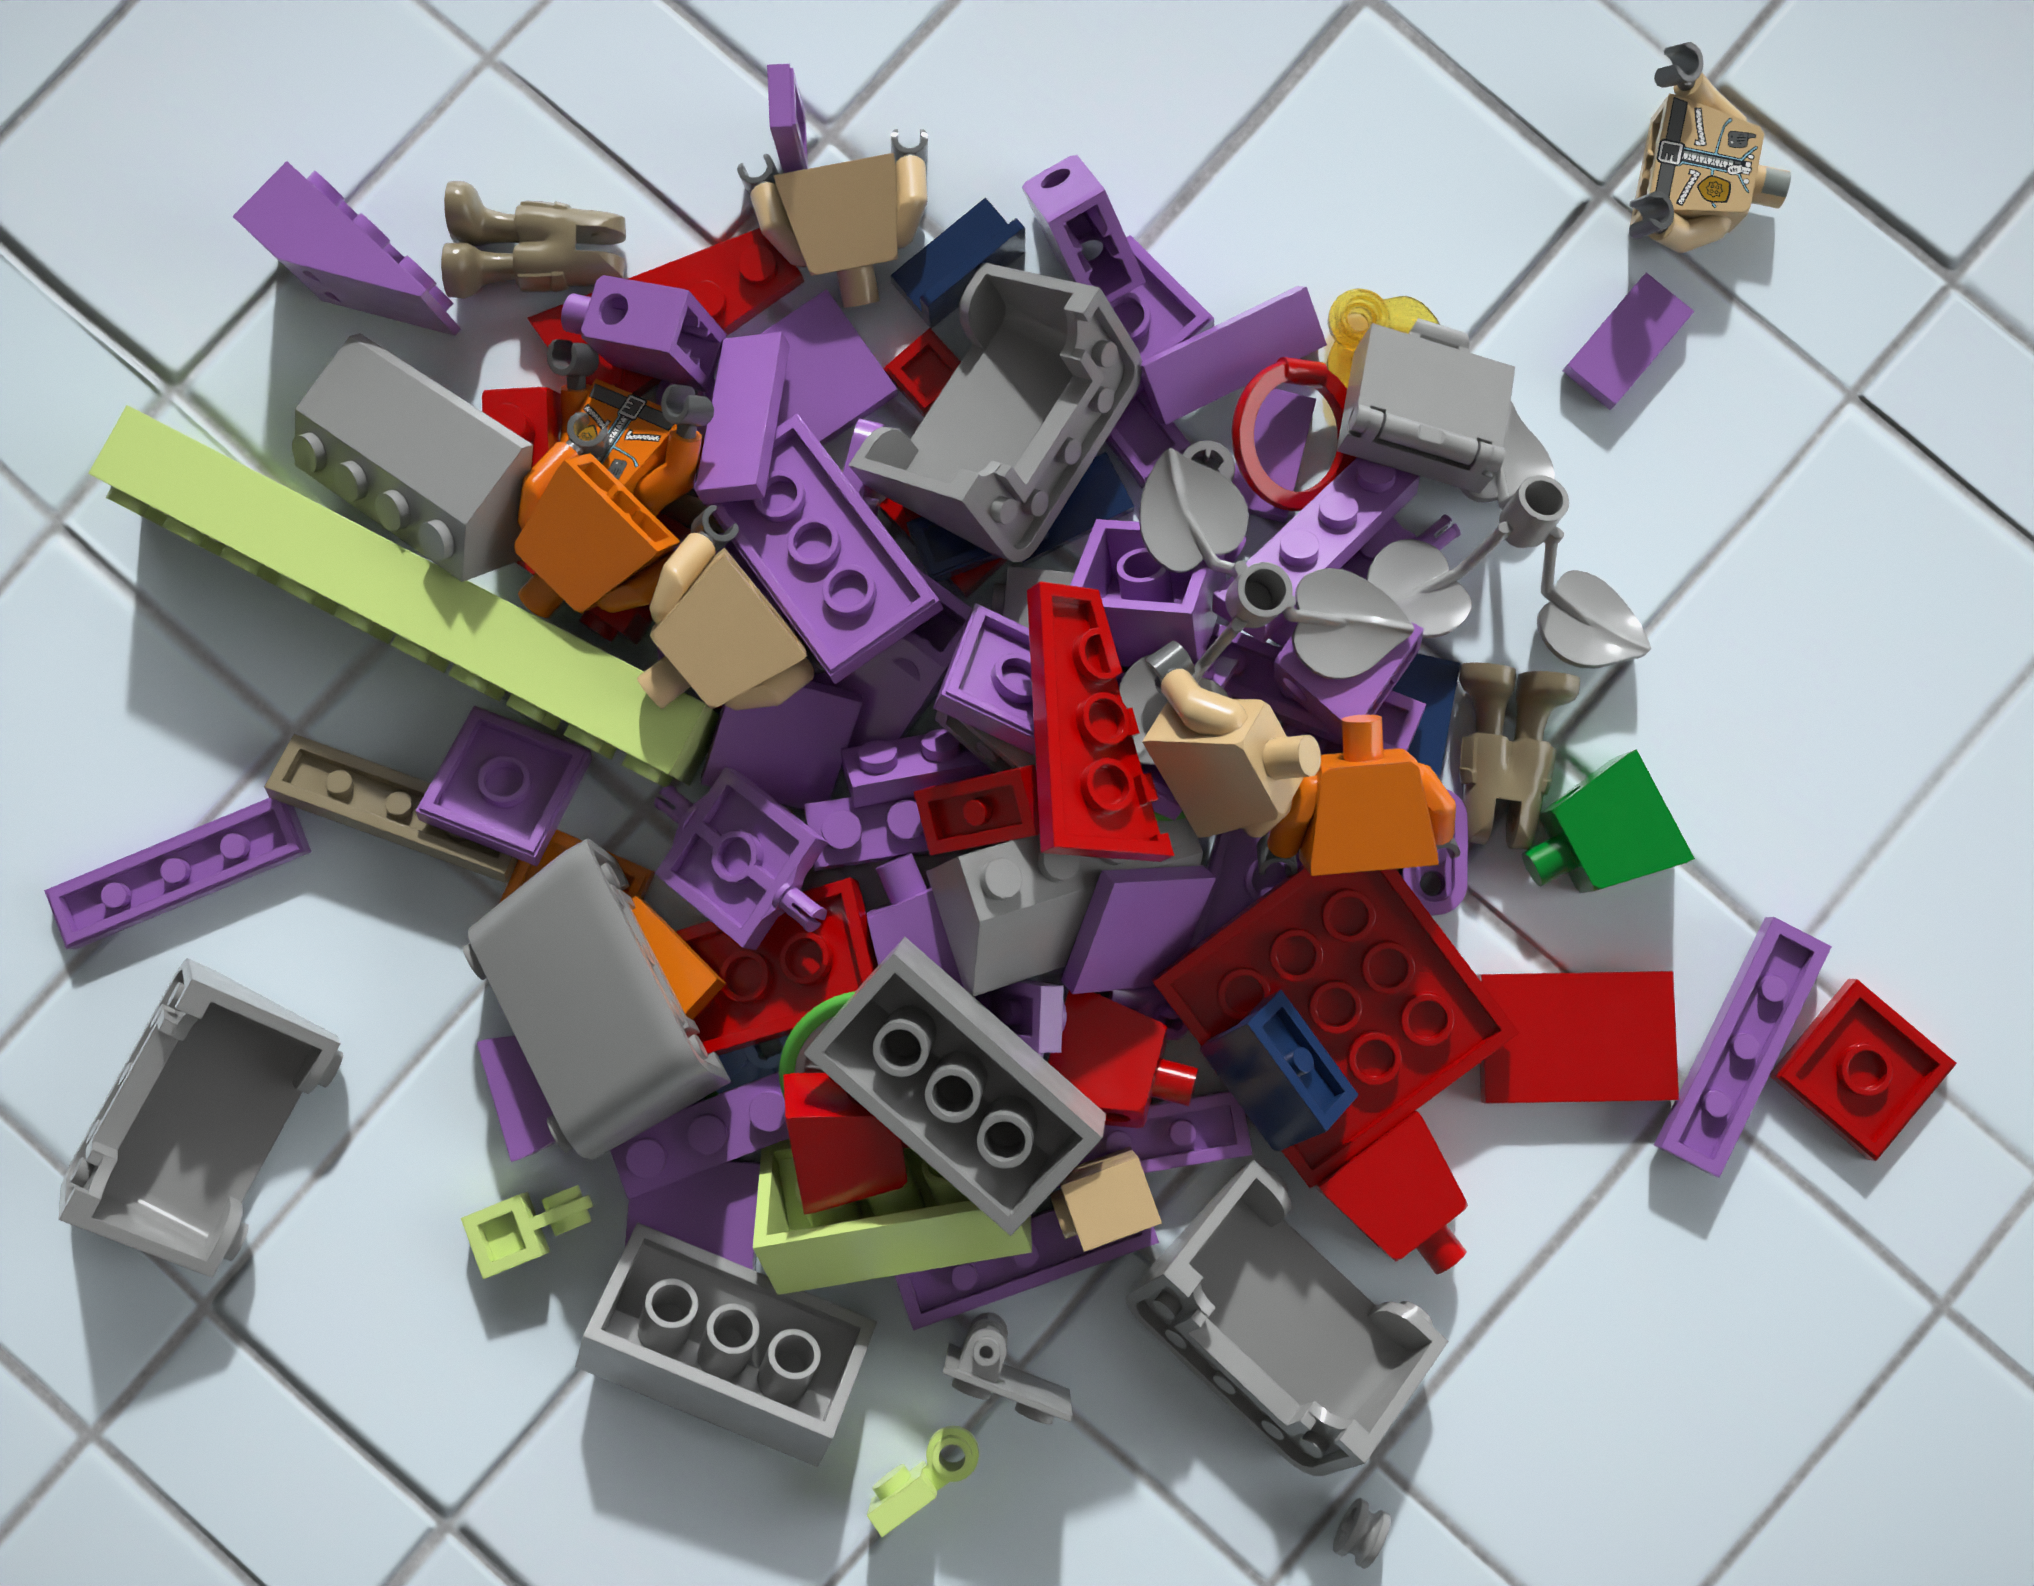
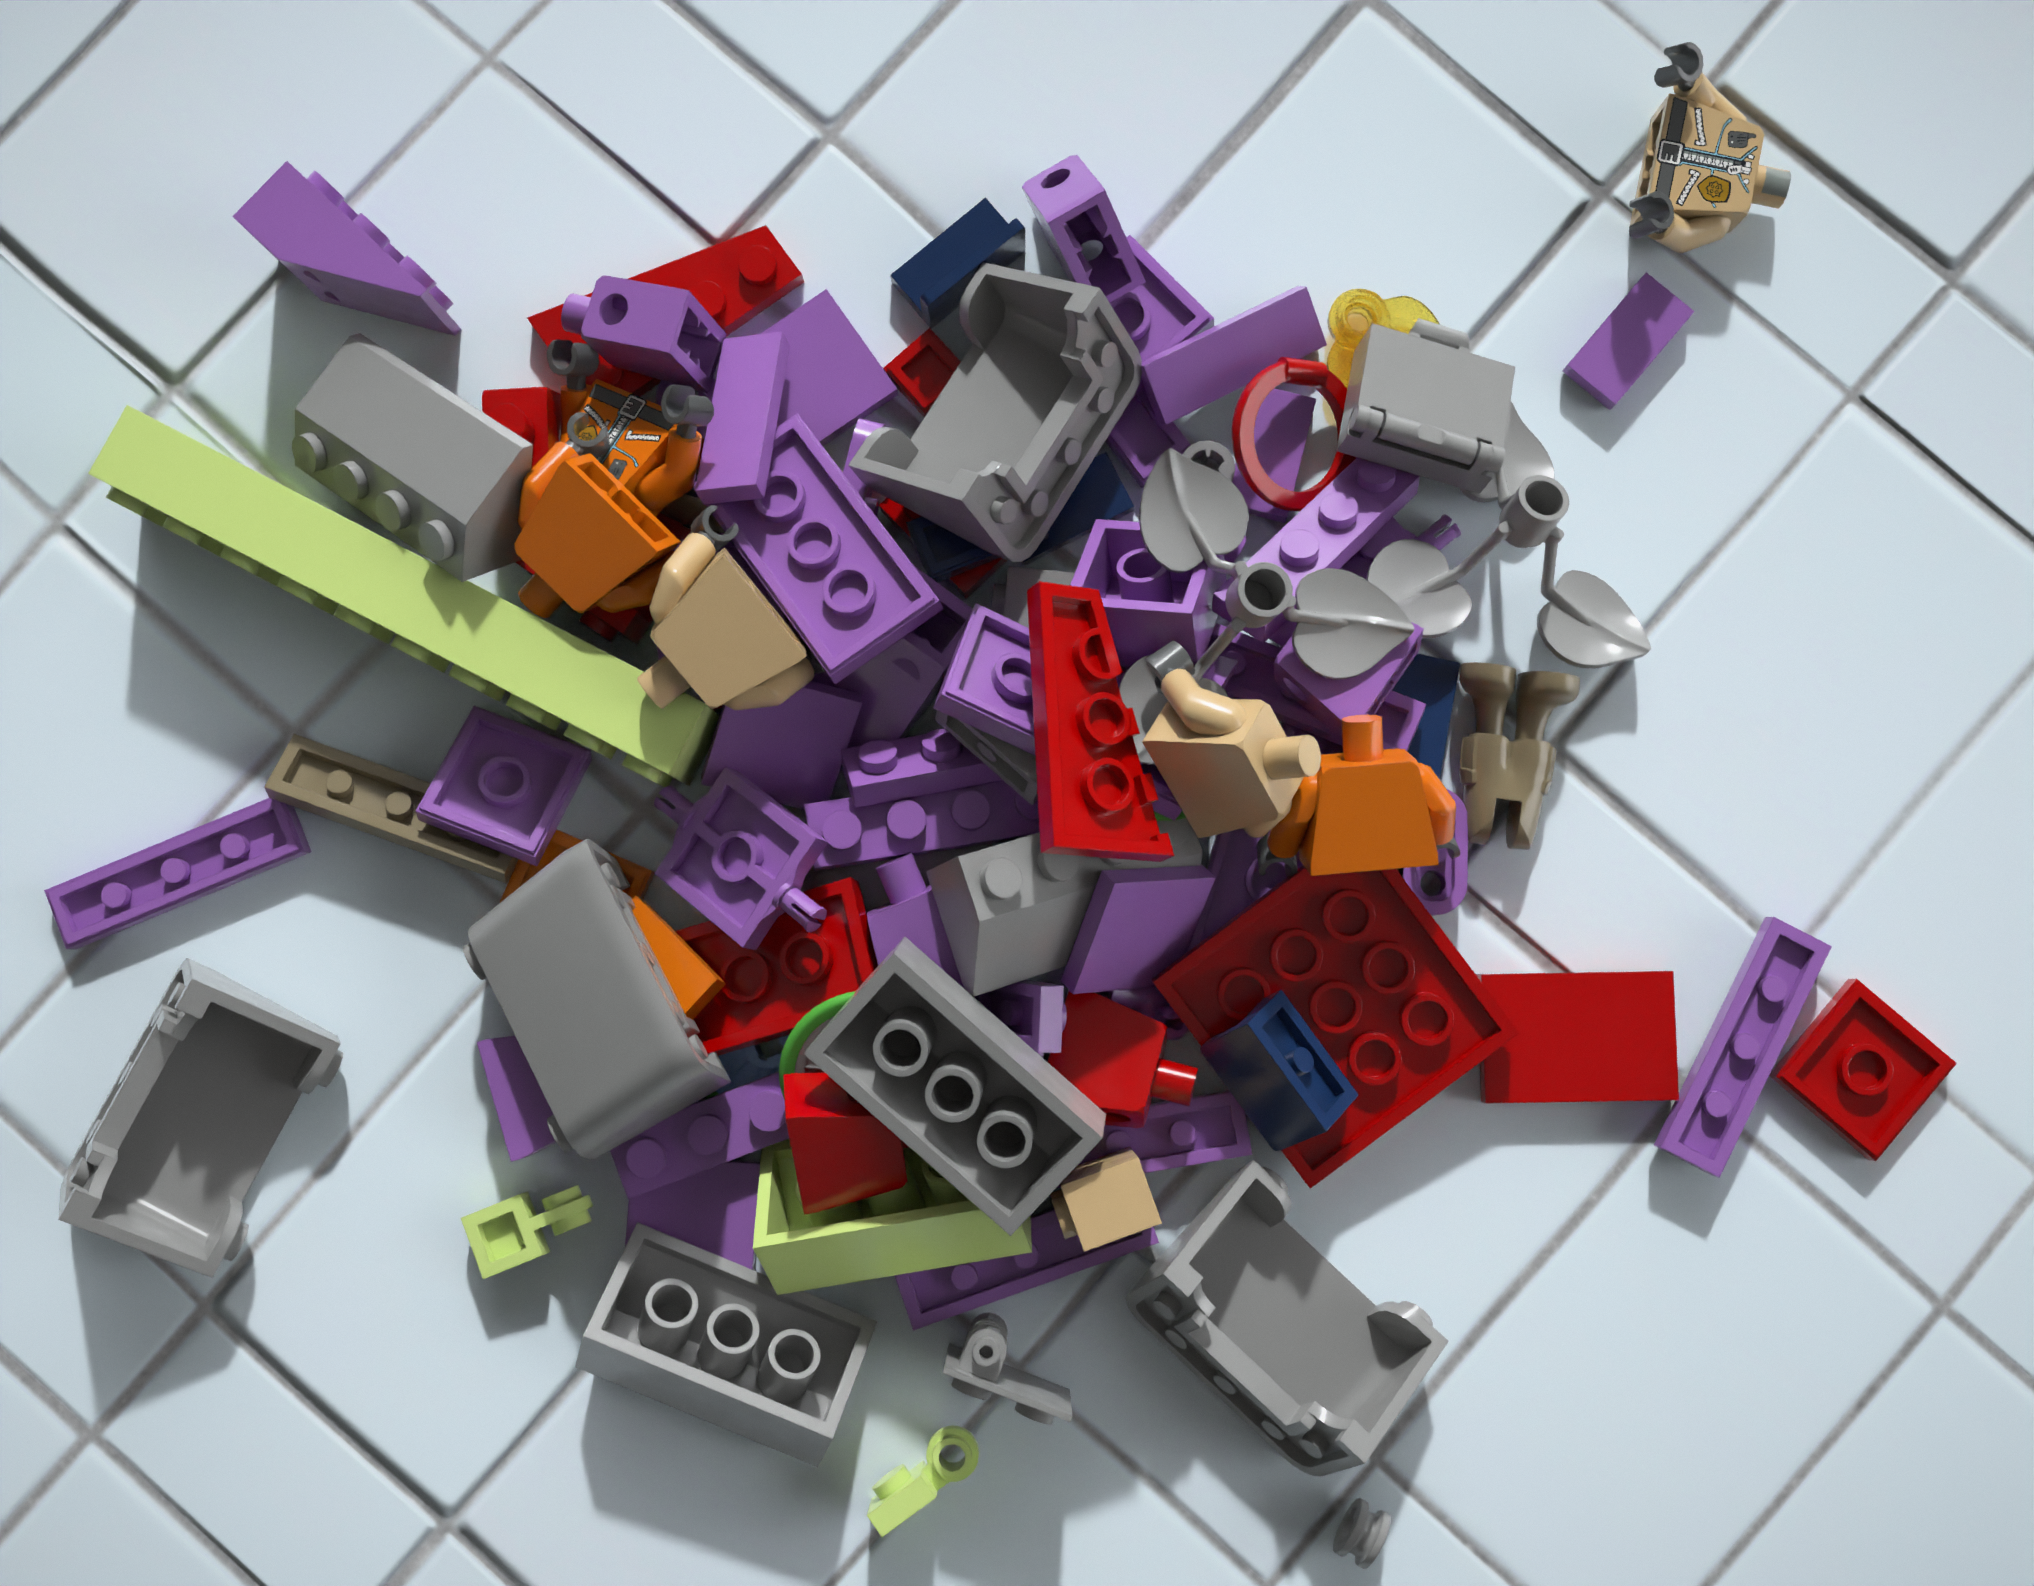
(546, 247): dark tan piece -> none
(787, 118): medium lavender tile -> none
(844, 214): tan torso -> none
(980, 810): red plate -> none
(1401, 1195): red torso -> none
(1608, 830): green torso -> none

